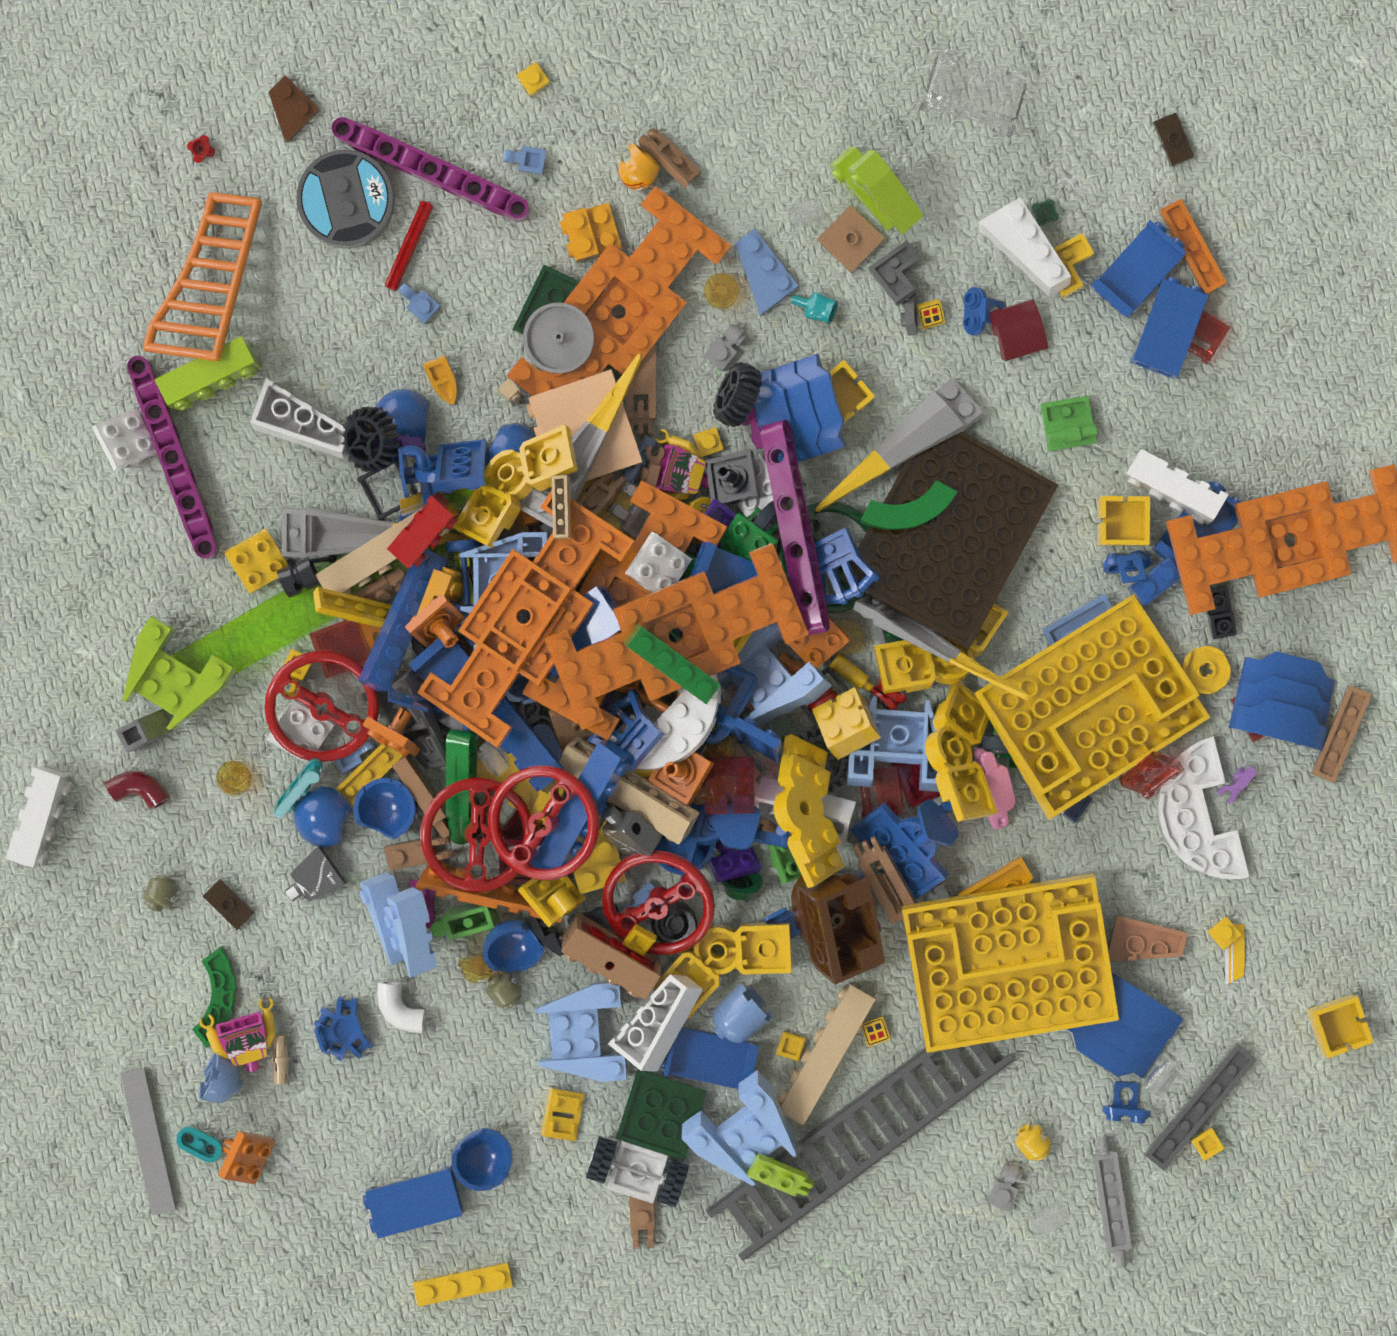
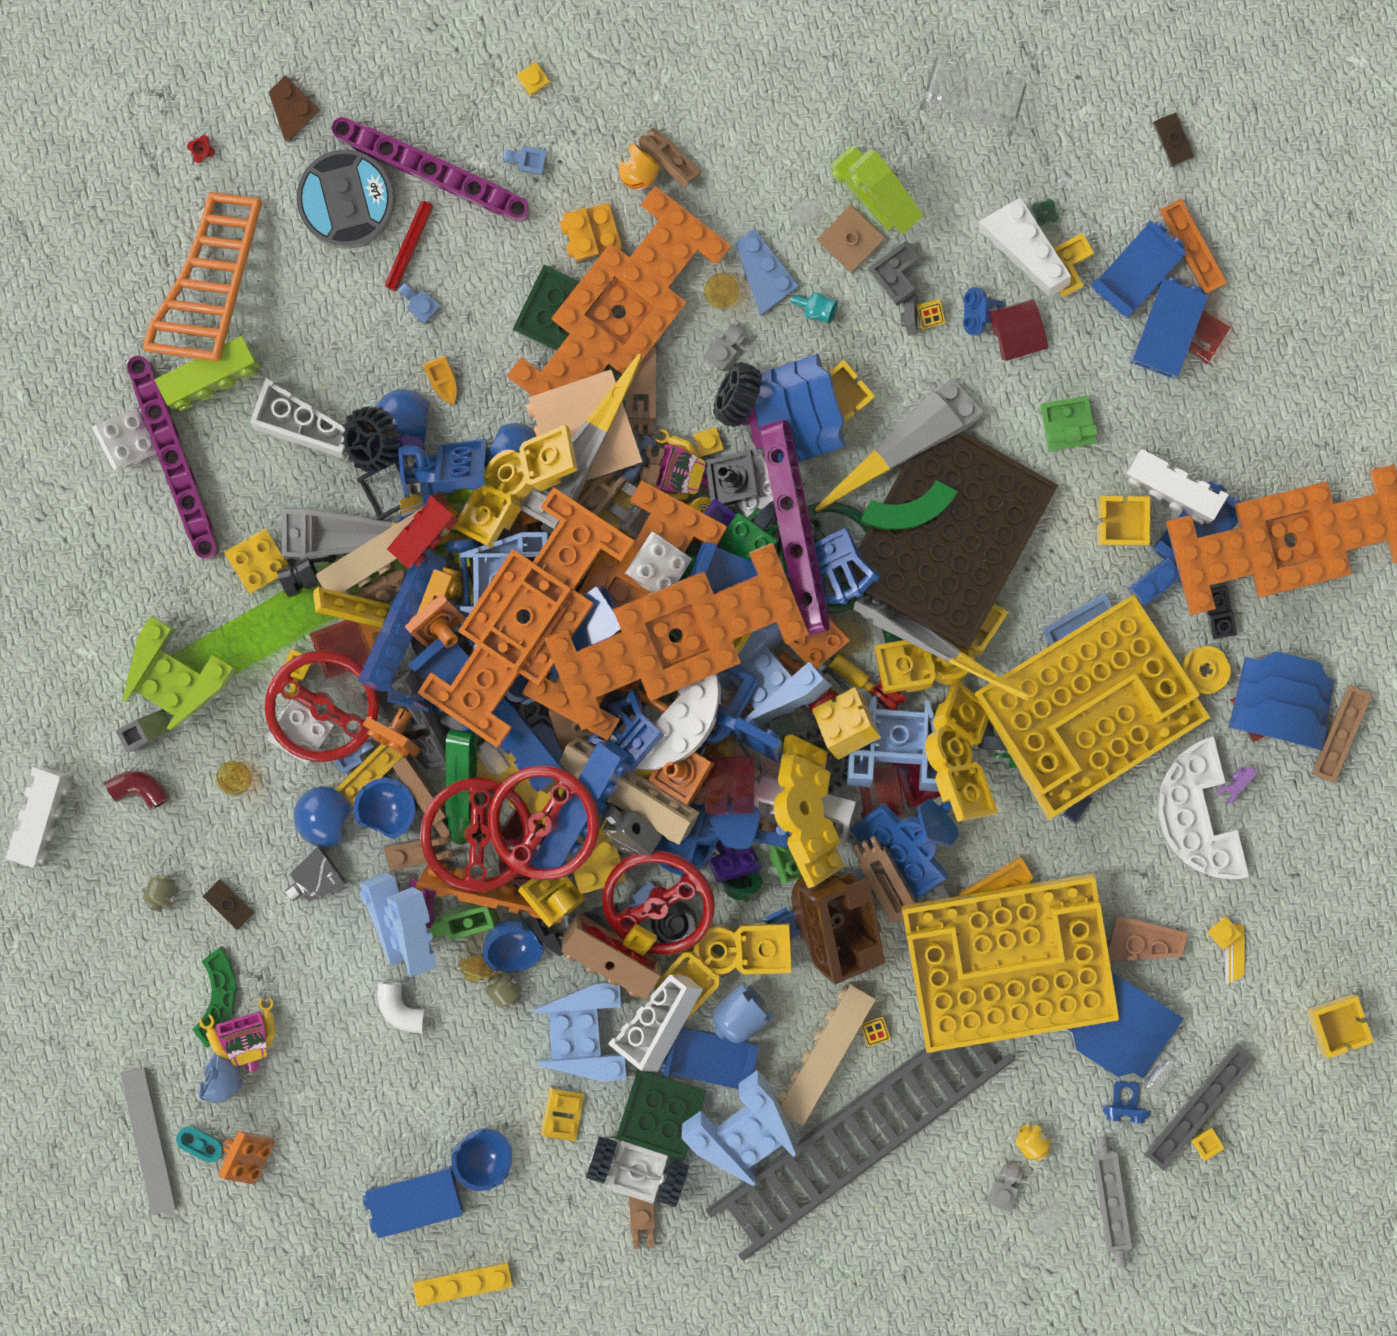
(280, 1059): tan pin -> none
(298, 787): teal plate -> none
(343, 1030): blue piece -> none
(510, 392): tan piece -> none
(558, 338): light grey piece -> none
(561, 507): tan piece -> none
(672, 663): green brick -> none
(780, 1176): lime hinge -> none
(790, 1046): yellow tile -> none
(999, 785): bright pink hinge -> none
(1130, 562): blue bracket -> none
(1147, 770): clear red plate -> none

